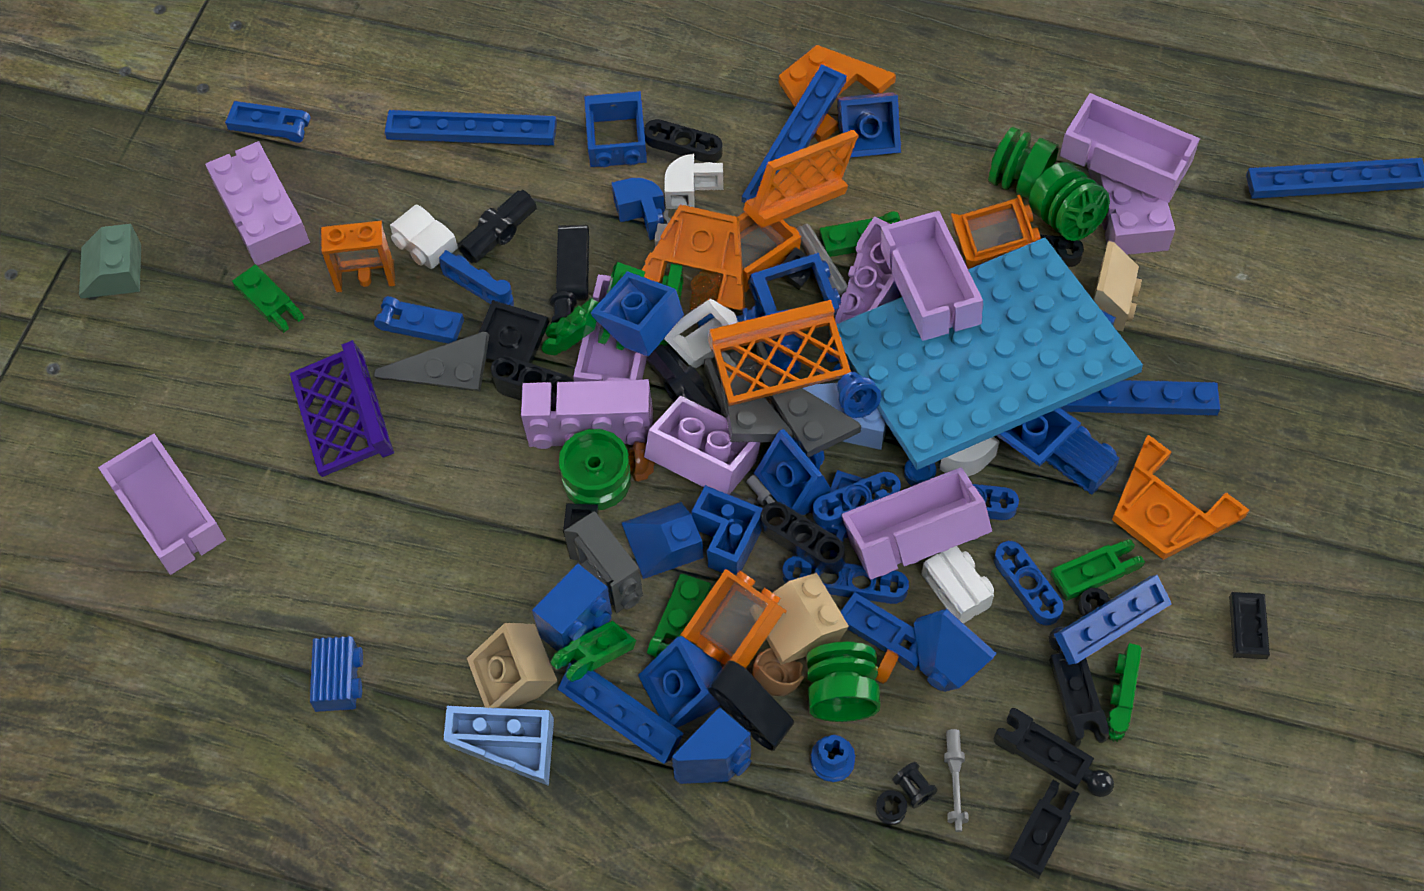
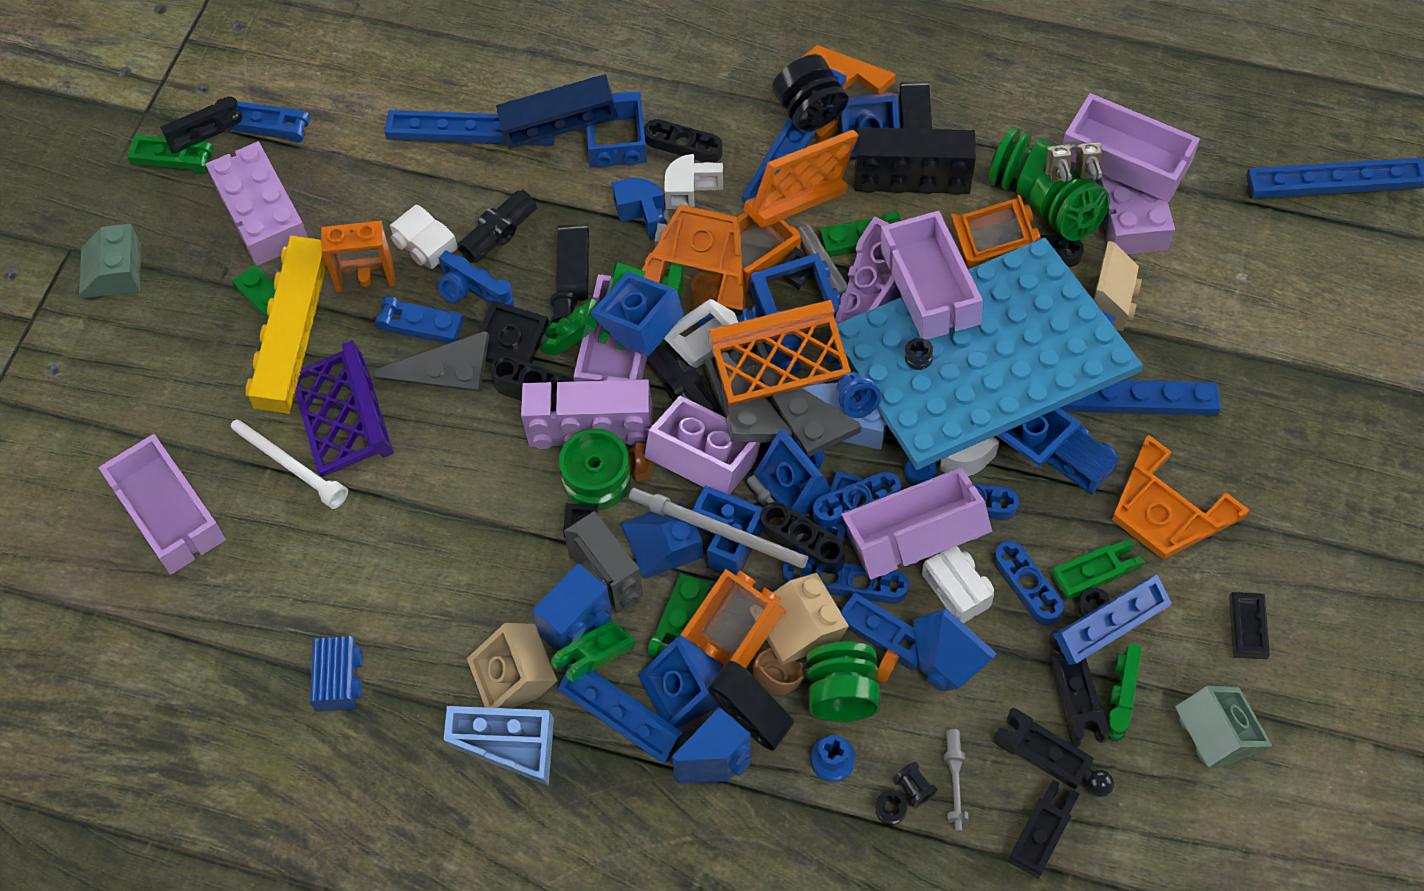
(155, 152): none -> green plate
(201, 124): none -> black hinge
(288, 326): none -> yellow brick
(331, 493): none -> white piece
(453, 287): none -> blue tile
(556, 111): none -> dark blue brick
(661, 505): none -> light grey bar
(810, 93): none -> black wheel
(915, 105): none -> black beam
(915, 160): none -> black brick
(922, 345): none -> black bush
(1087, 161): none -> dark tan piece
(1222, 726): none -> sand green slope

